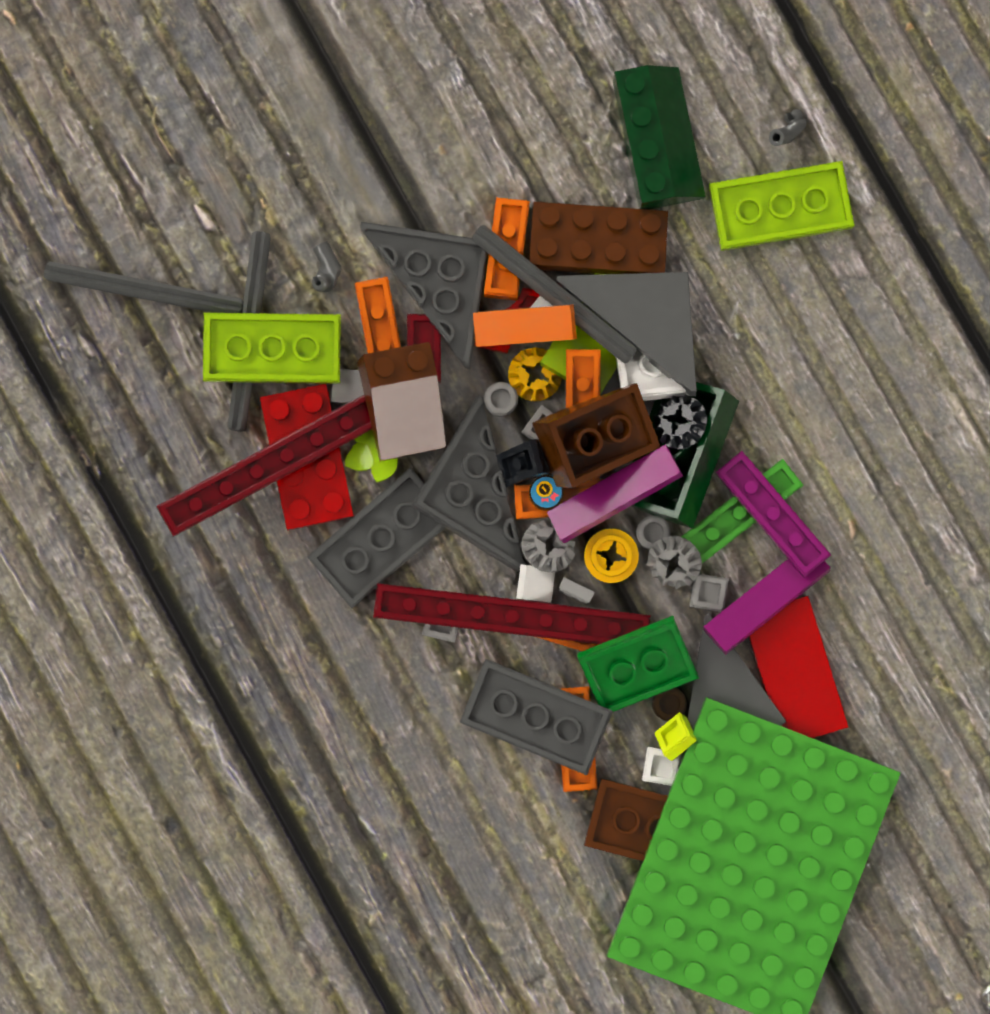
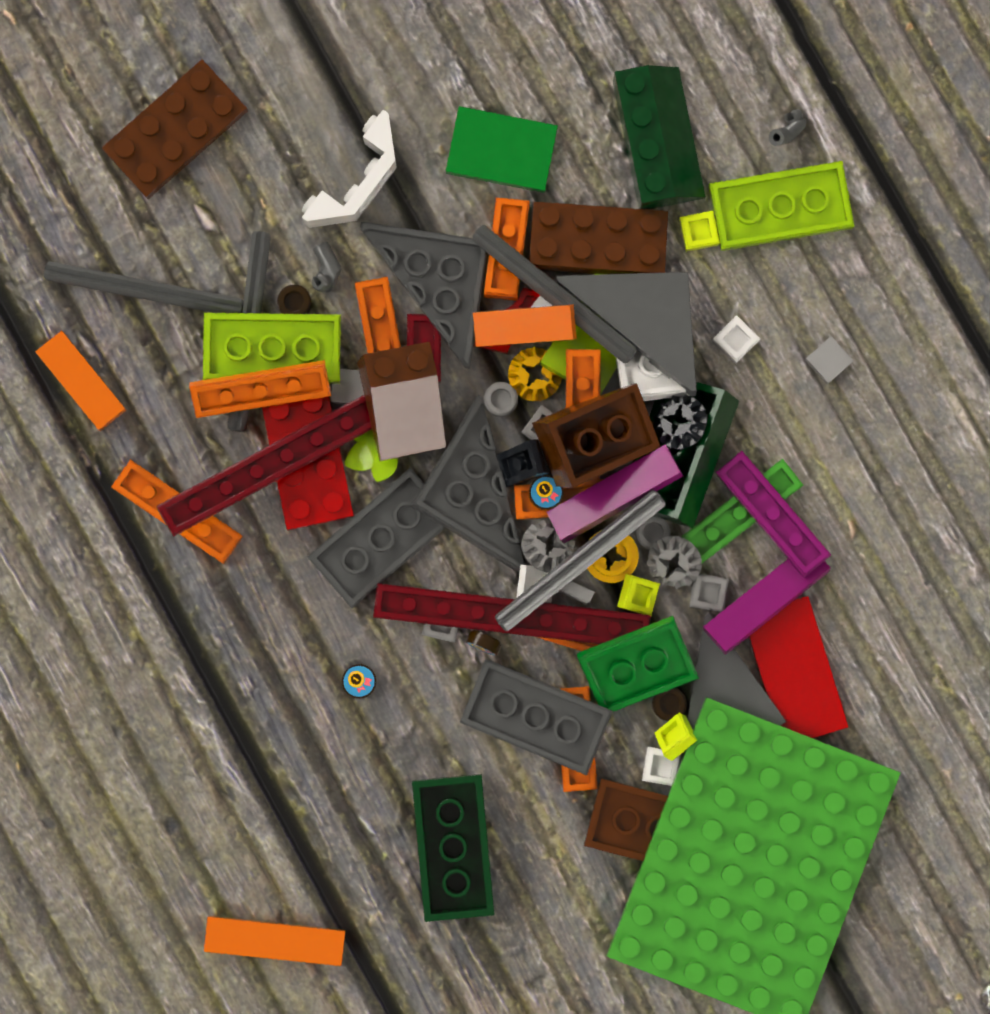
(81, 380): none -> orange tile
(149, 491): none -> orange tile
(175, 129): none -> reddish brown plate
(260, 389): none -> orange tile
(274, 940): none -> orange tile
(294, 300): none -> dark brown tile
(327, 211): none -> white slope
(359, 681): none -> tile
(453, 847): none -> dark green brick
(483, 642): none -> dark brown tile
(501, 149): none -> green tile
(580, 560): none -> axle
(638, 595): none -> neon yellow tile
(699, 231): none -> neon yellow tile
(736, 339): none -> white tile
(829, 360): none -> light grey tile

